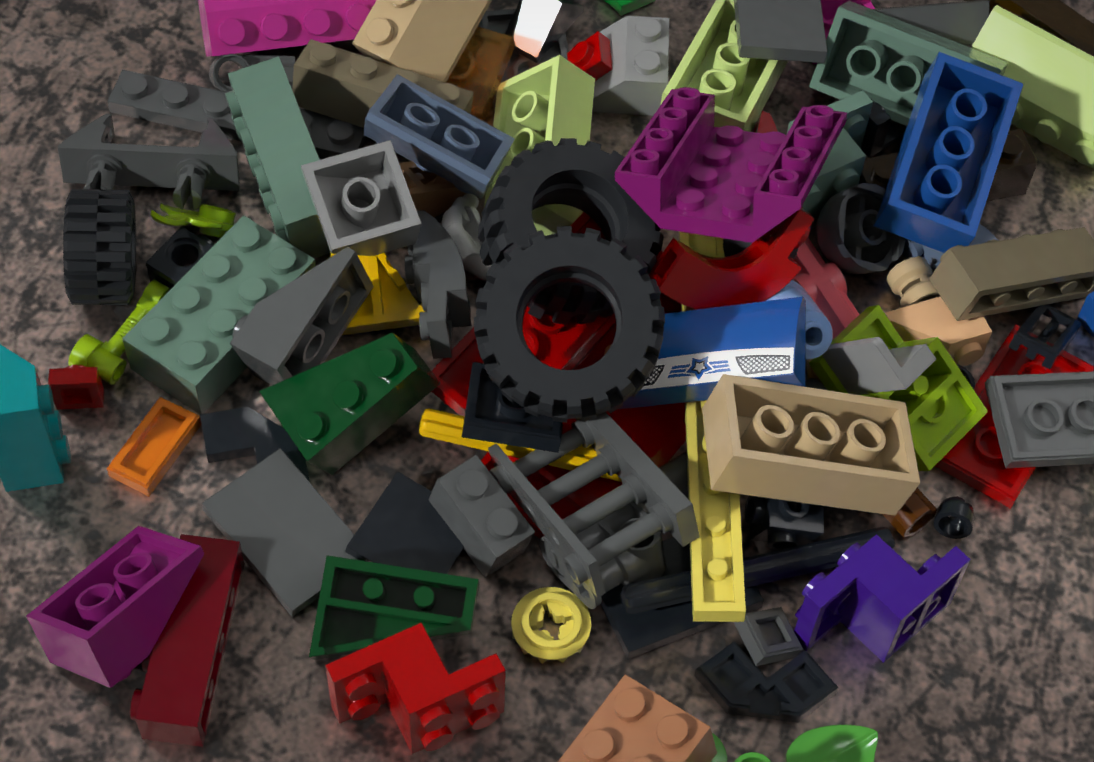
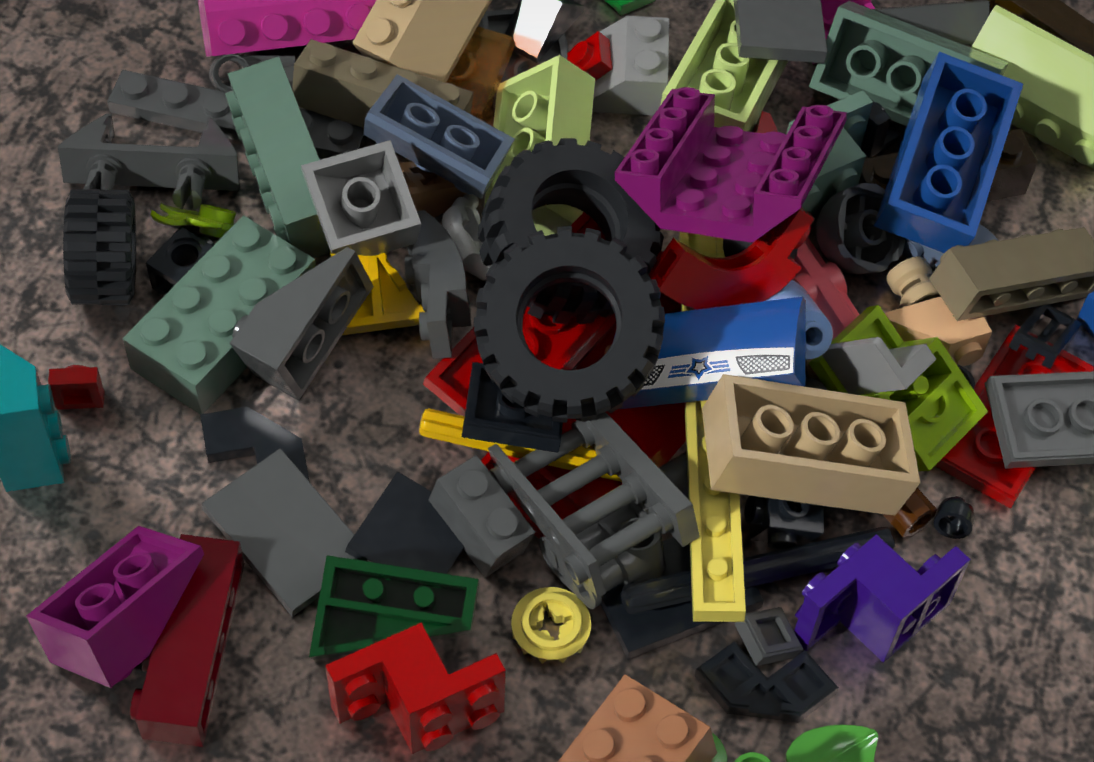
(106, 355): lime brick -> none
(154, 446): orange tile -> none
(350, 399): dark green wedge -> none

